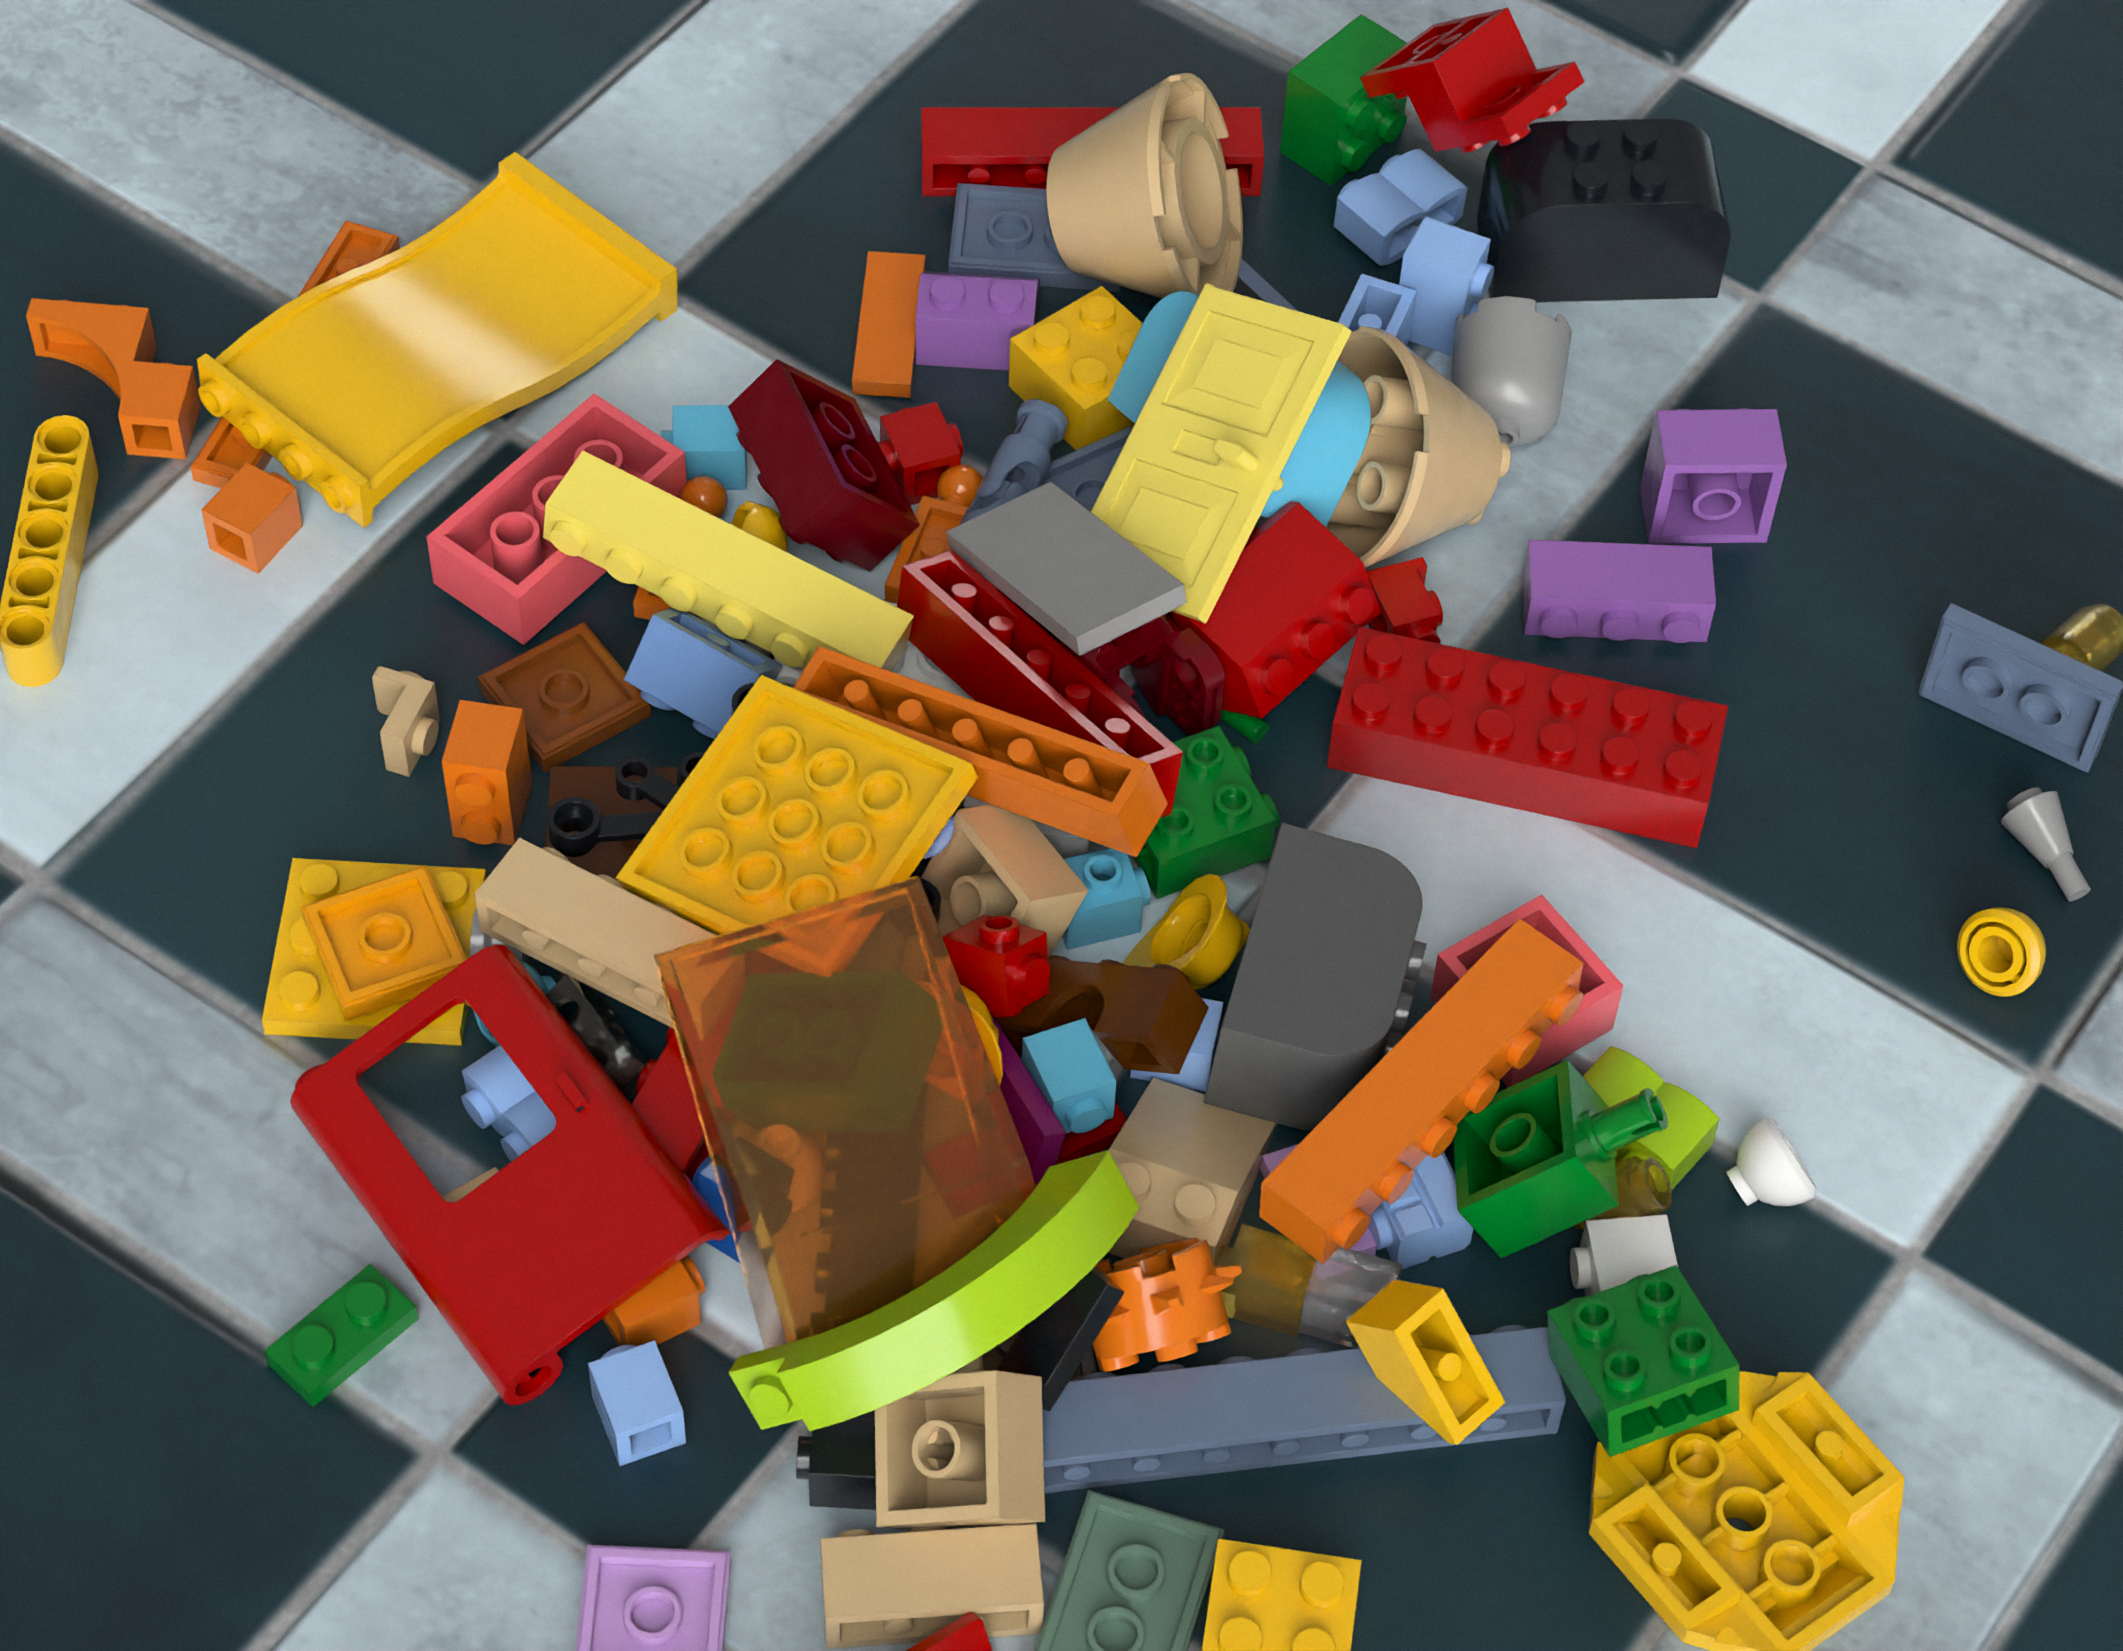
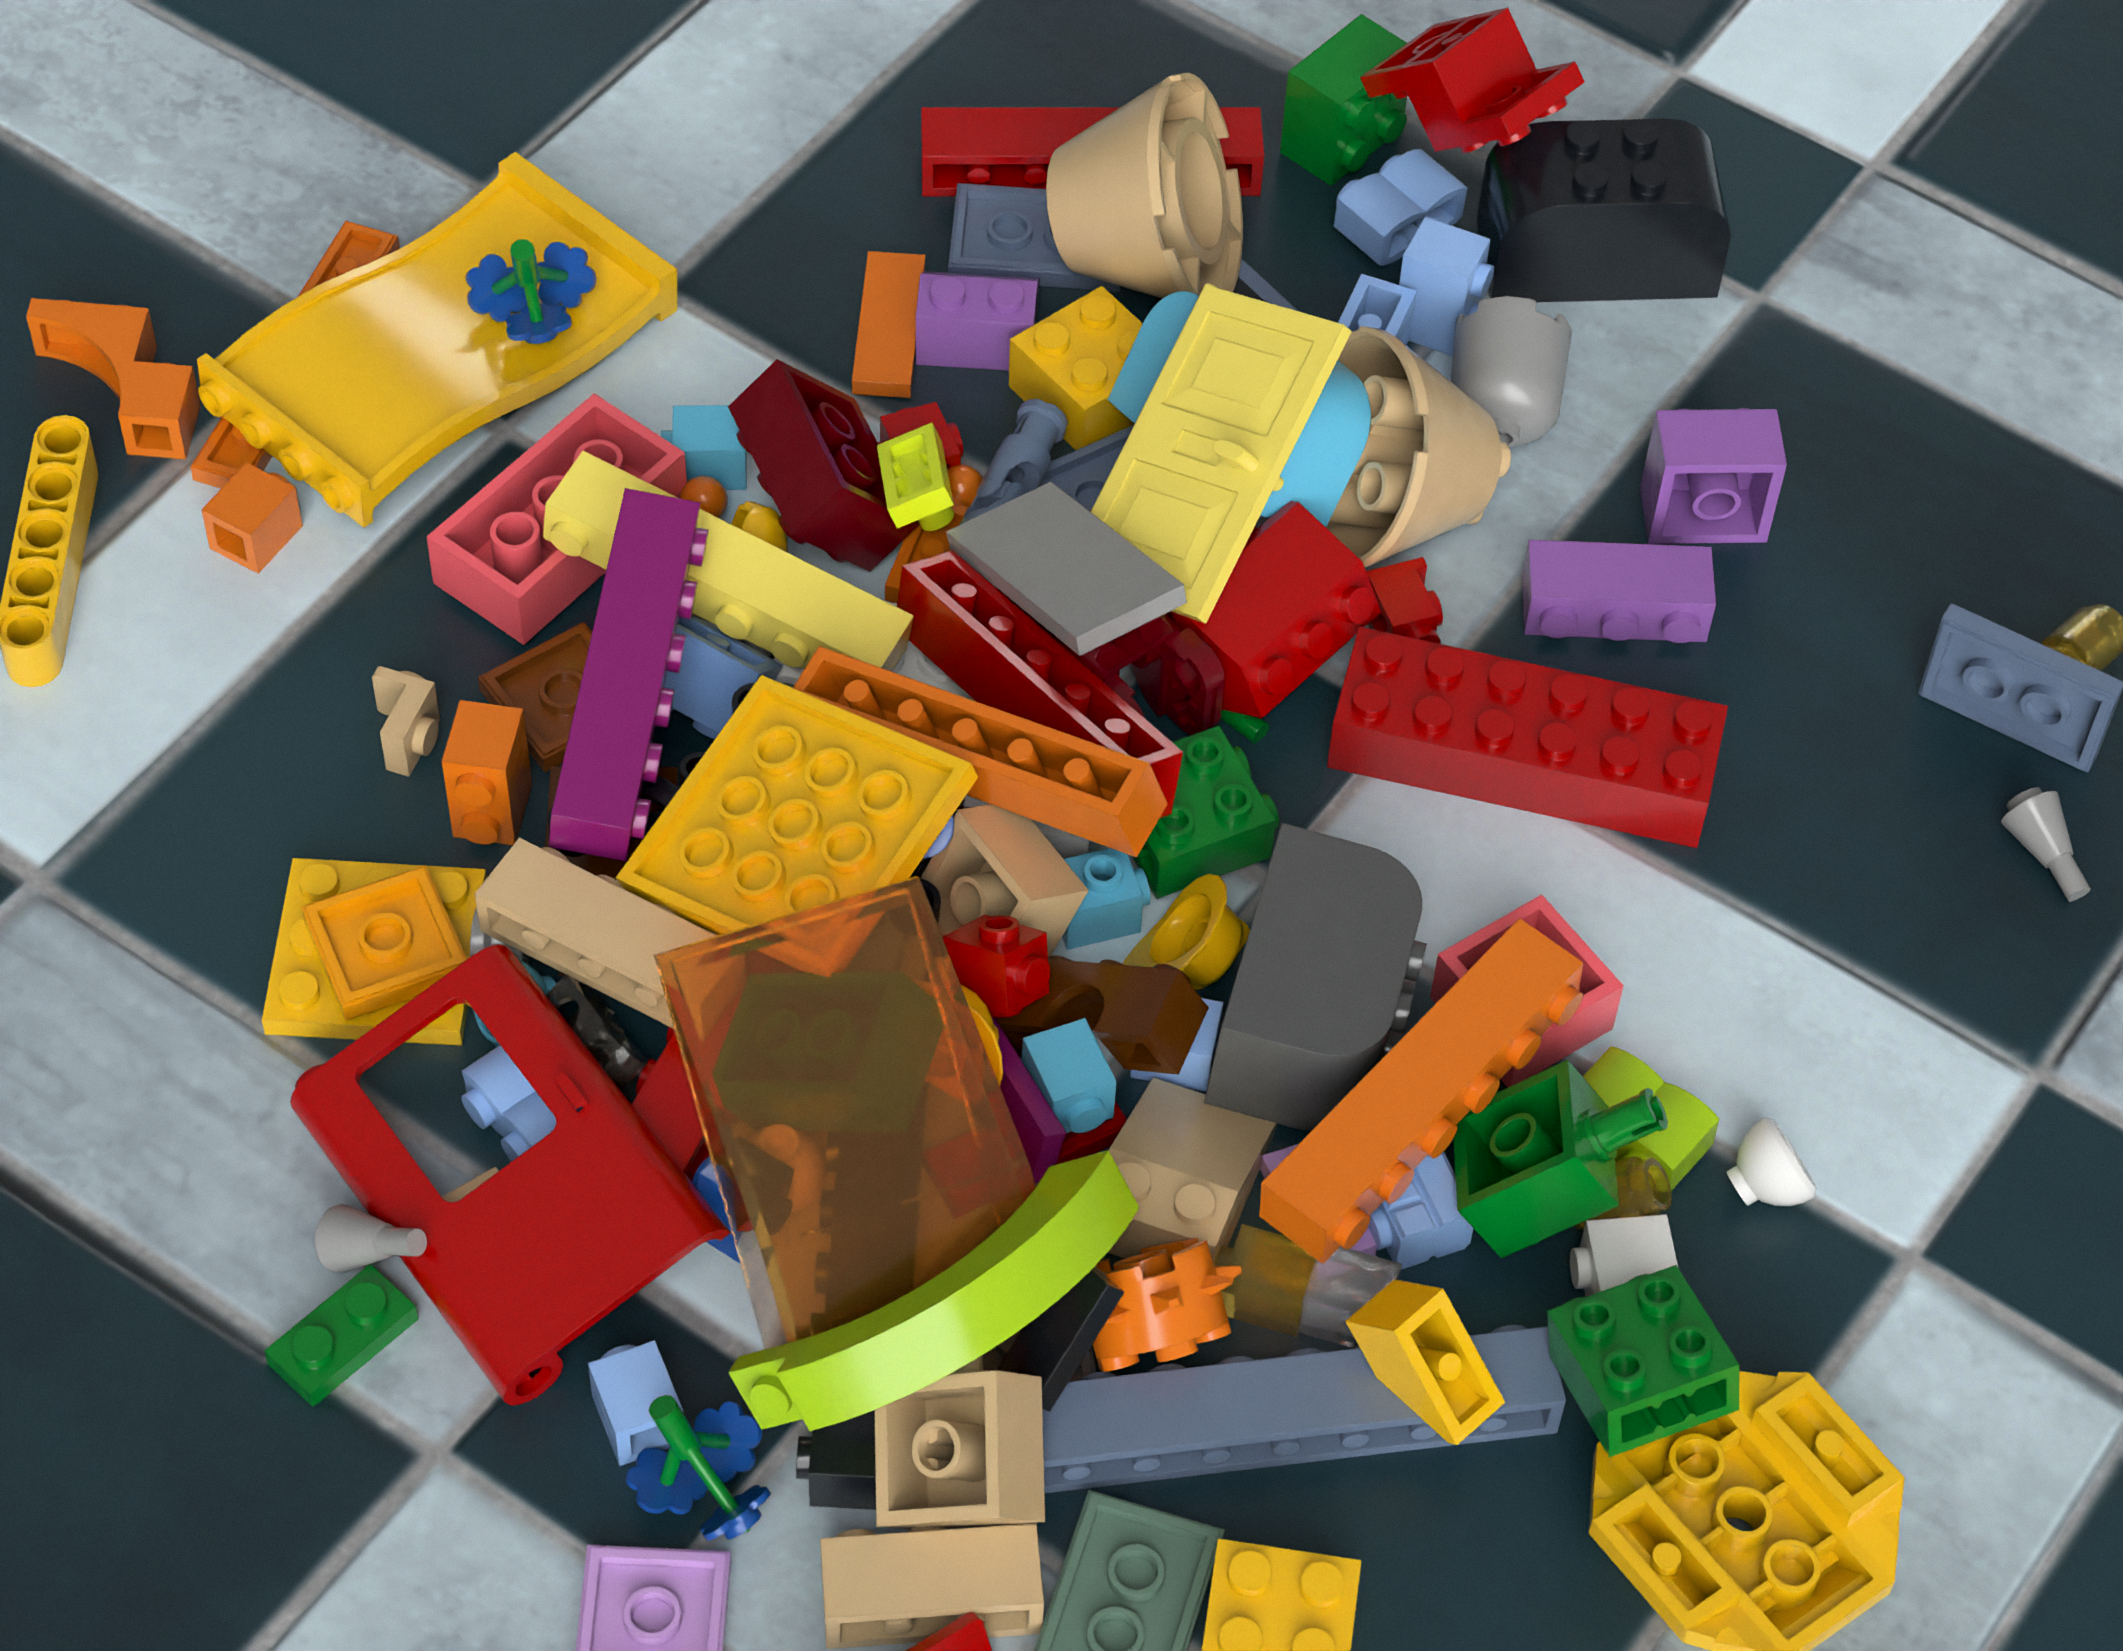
(355, 1239): none -> light grey cone
(514, 289): none -> blue plant
(625, 676): none -> magenta brick
(660, 1308): orange brick -> none
(716, 1451): none -> blue plant
(916, 479): none -> neon yellow tile
(2001, 951): yellow brick -> none

